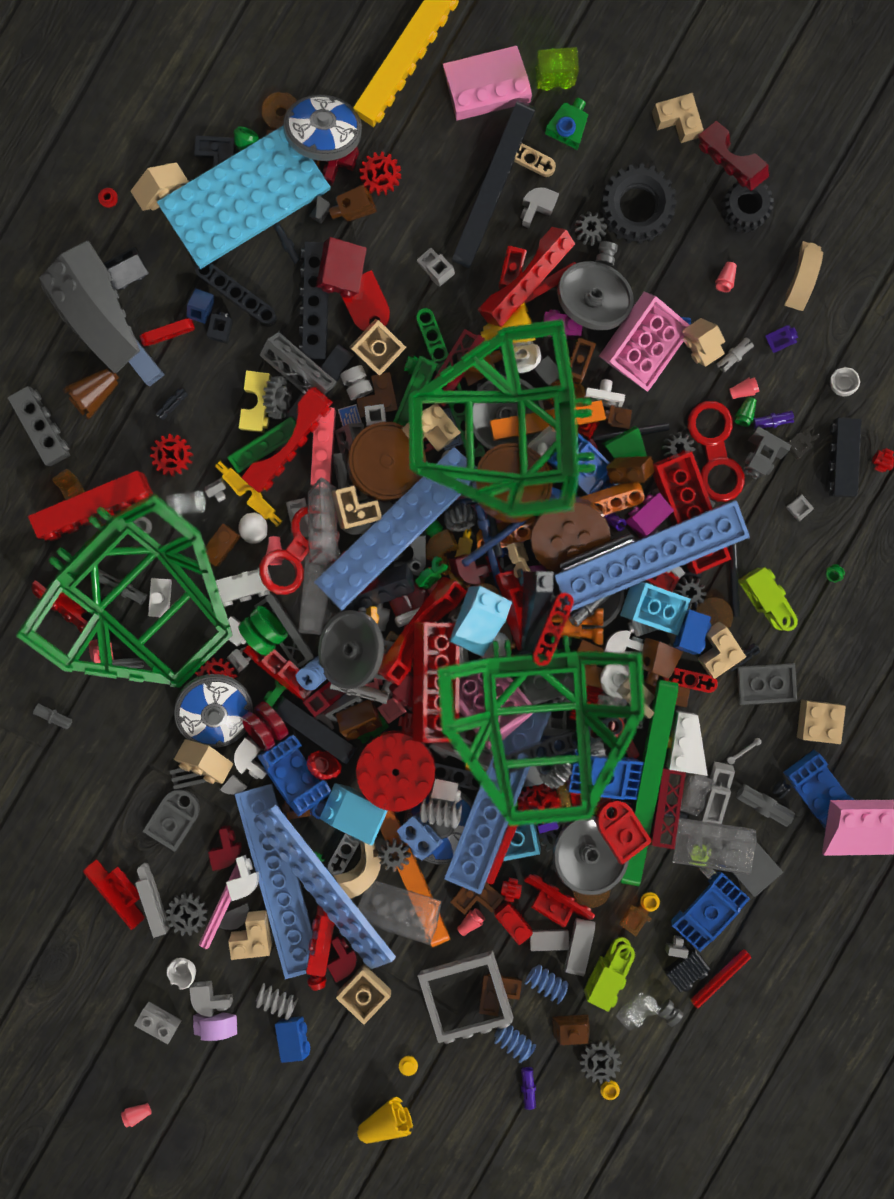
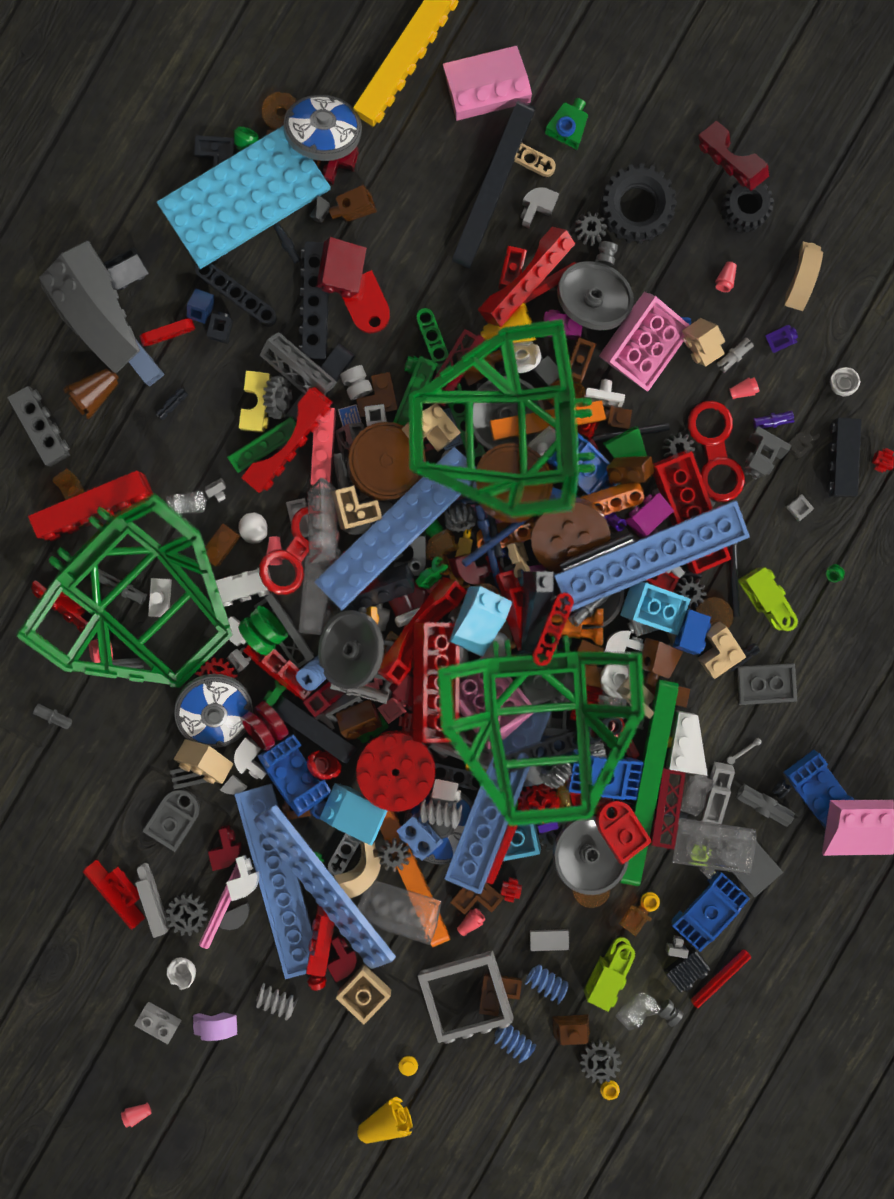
(113, 199): red plate -> none
(144, 523): light grey plate -> none
(158, 183): tan brick -> none
(176, 449): red gear -> none
(204, 1001): light grey brick -> none
(241, 487): yellow piece -> none
(254, 940): tan brick -> none
(292, 1039): blue brick -> none
(373, 169): red gear -> none
(377, 347): tan brick -> none
(436, 267): light grey brick -> none
(513, 922): red brick -> none
(528, 1088): dark purple pin -> none
(555, 904): red bracket -> none
(556, 68): clear neon green brick -> none
(579, 947): light grey beam -> none
(679, 112): tan brick -> none
(704, 677): red beam -> none
(745, 414): green cone -> none
(821, 721): tan brick -> none

